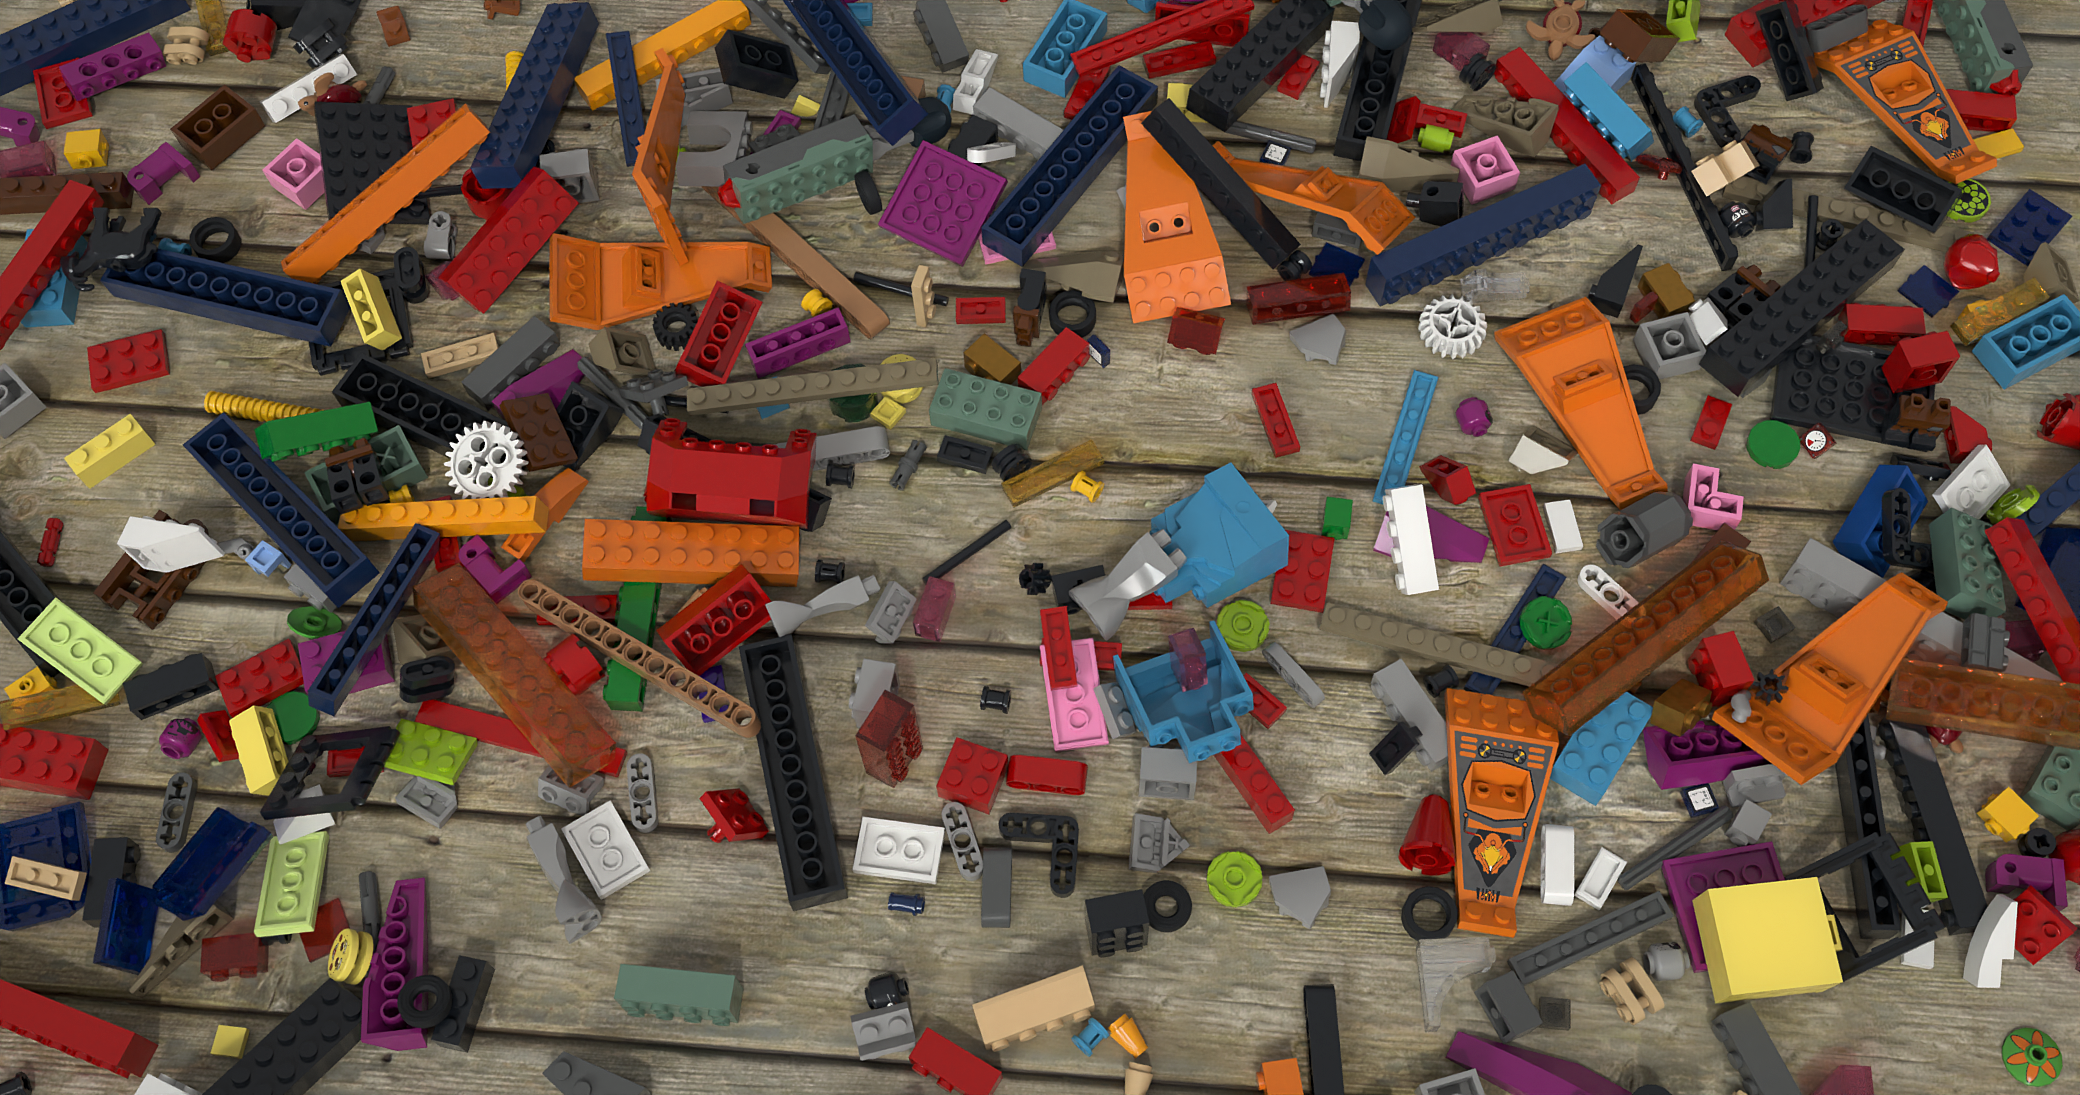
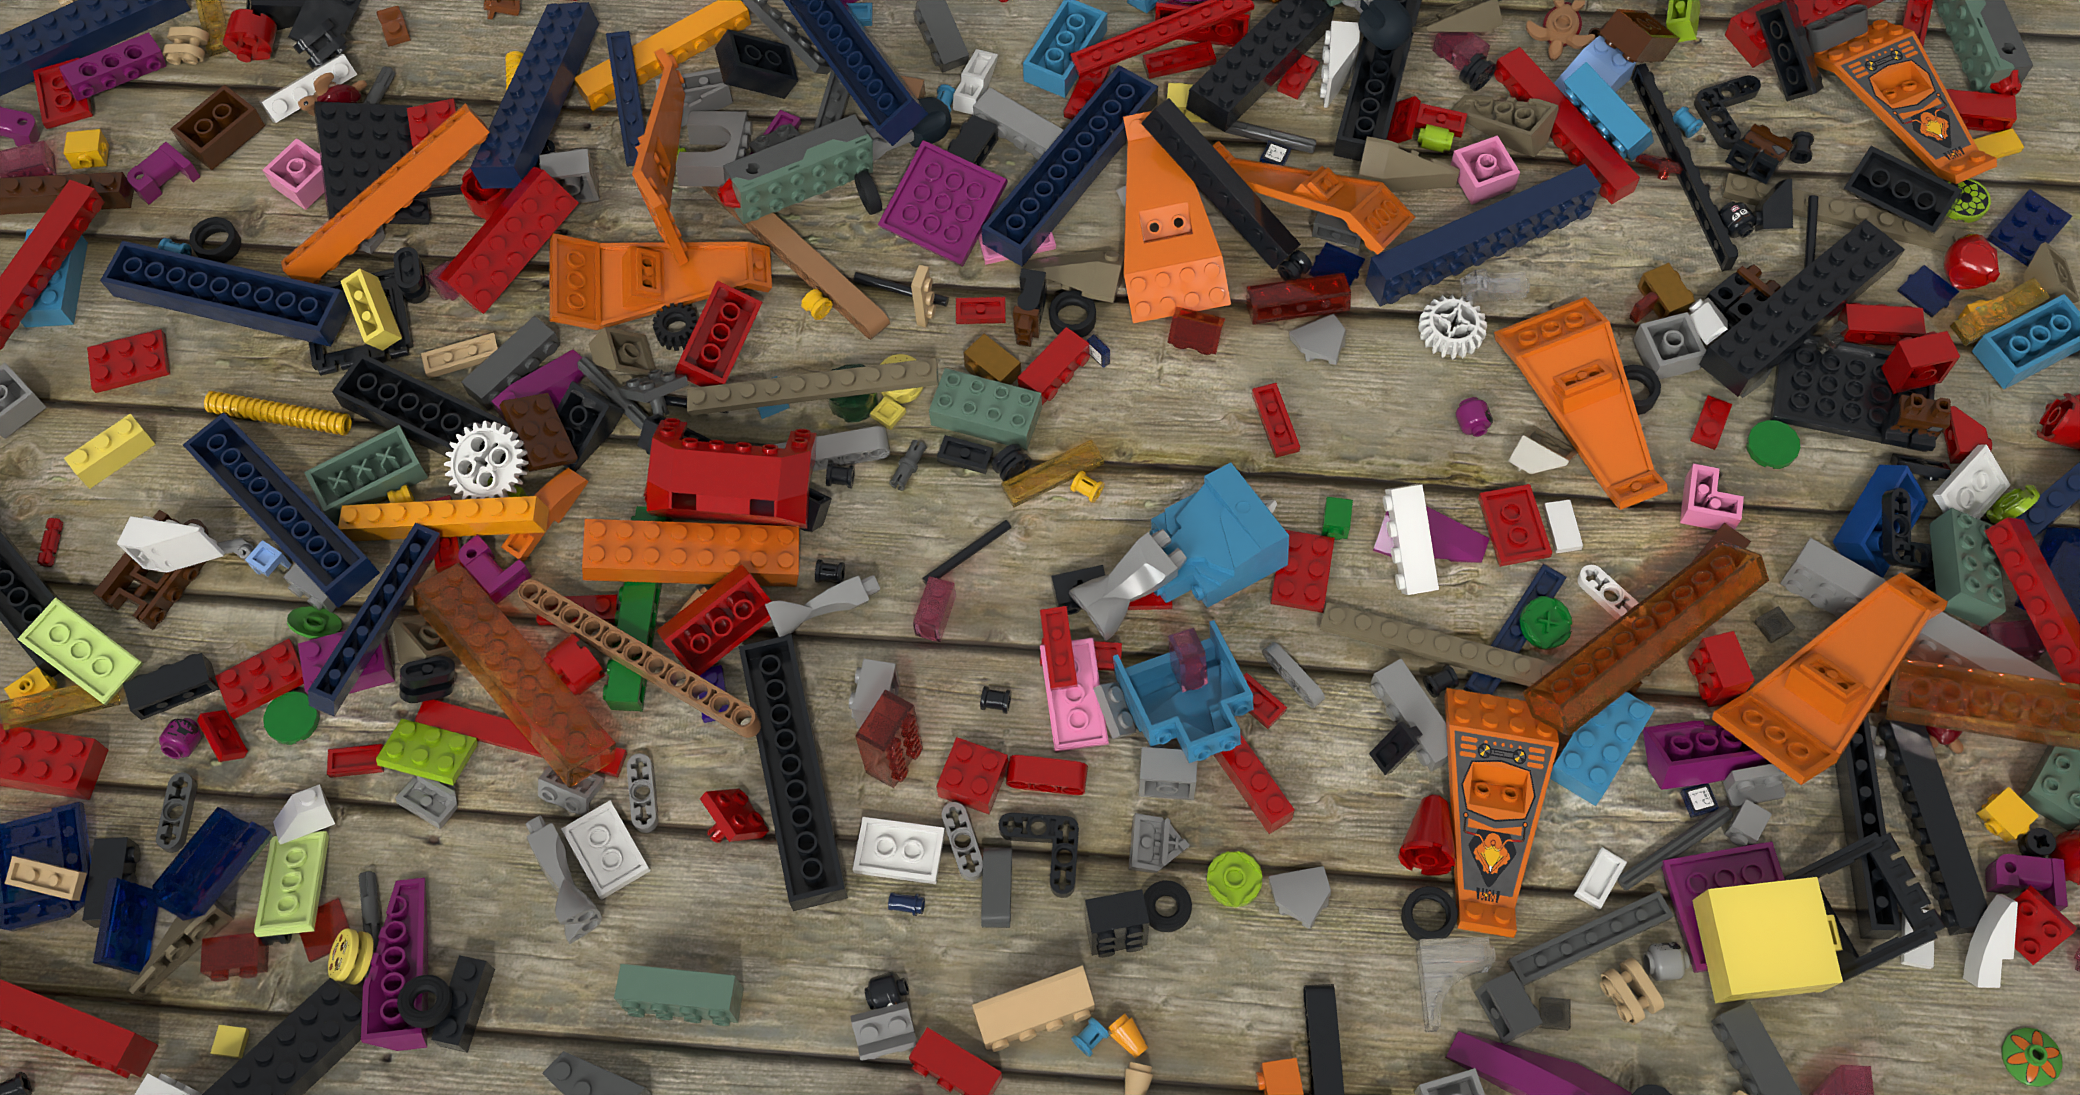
(113, 247): black animal -> none
(259, 748): light yellow brick -> none
(314, 431): green brick -> none
(355, 475): black hips -> none
(377, 749): black hinge -> none
(440, 237): light grey piece -> none
(798, 343): magenta brick -> none
(805, 107): light yellow tile -> none
(890, 613): light grey bracket -> none
(991, 152): white beam -> none
(1035, 578): black gear -> none
(1243, 625): lime tile -> none
(1406, 433): dark azure tile -> none
(1438, 202): black torso -> none
(1449, 479): red slope -> none
(1557, 864): white beam -> none
(1614, 284): black slope -> none
(1644, 529): dark grey brick -> none
(1681, 707): pearl gold brick -> none
(1718, 171): tan brick -> none
(1741, 705): light grey arm -> none
(1768, 680): black gear -> none
(1817, 440): tile -> none
(1835, 232): black bush -> none
(1925, 865): lime brick -> none
(1984, 643): dark grey brick -> none

